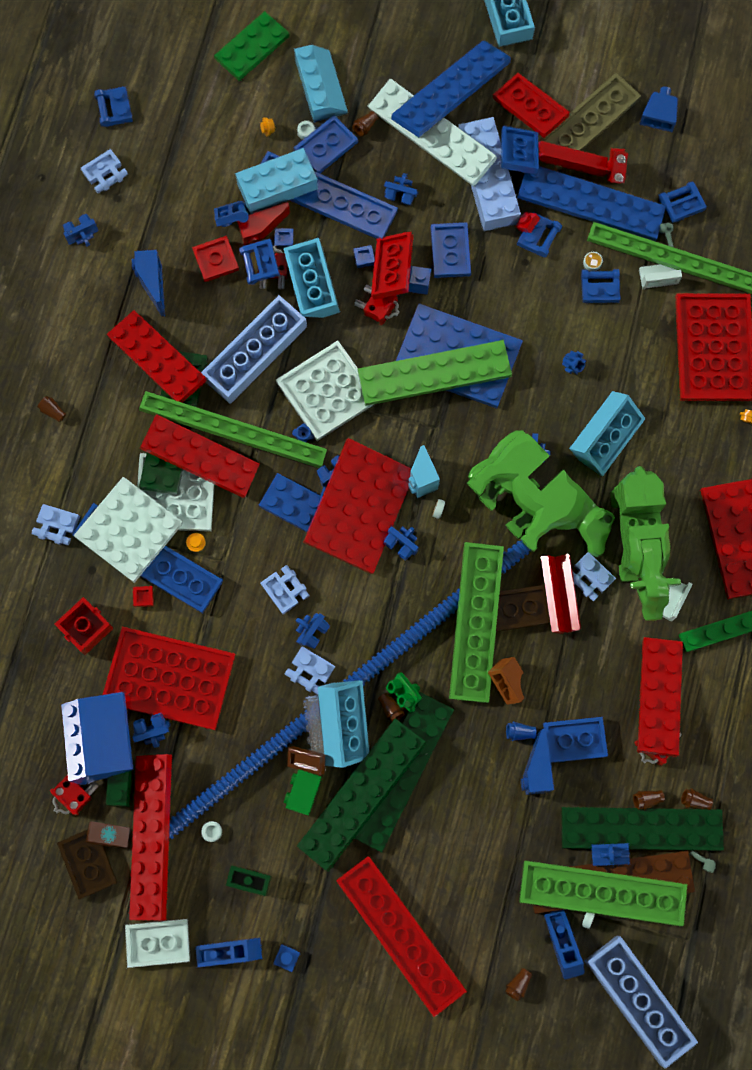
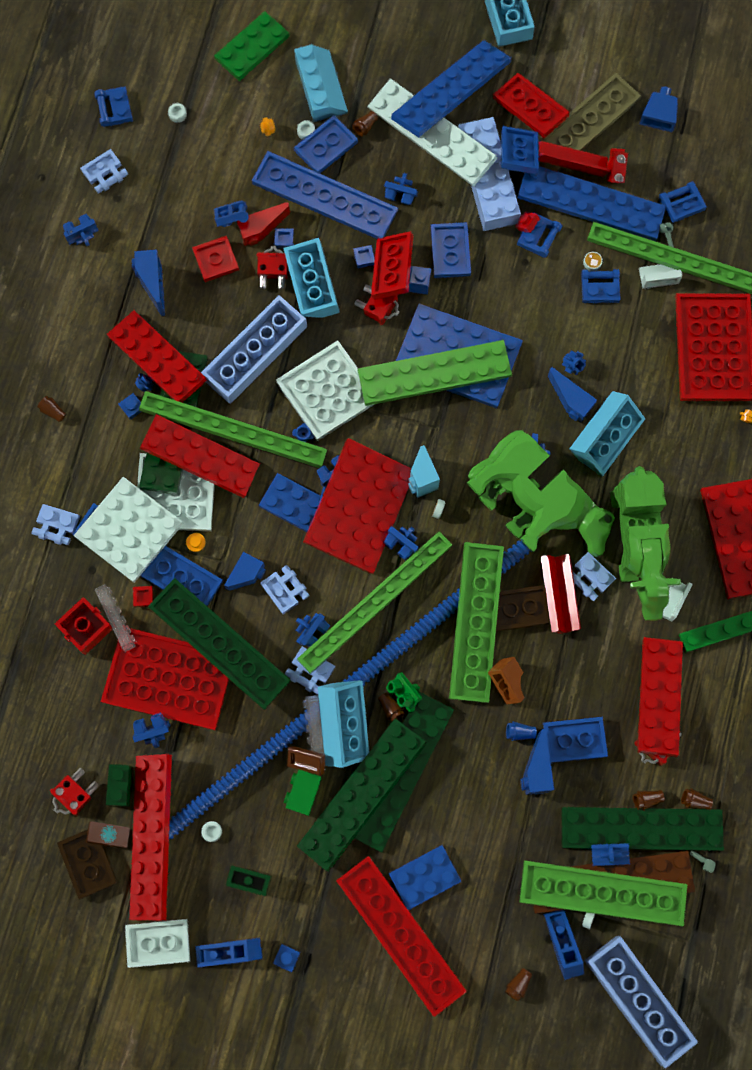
(96, 738): blue slope -> none
(115, 618): none -> clear piece
(130, 406): none -> blue plate
(144, 382): none -> blue plate
(177, 112): none -> light aqua tile
(219, 644): none -> dark green plate
(245, 572): none -> blue slope
(265, 260): blue plate -> none
(276, 181): medium azure brick -> none
(374, 603): none -> bright green plate
(424, 877): none -> blue plate
(573, 398): none -> blue slope

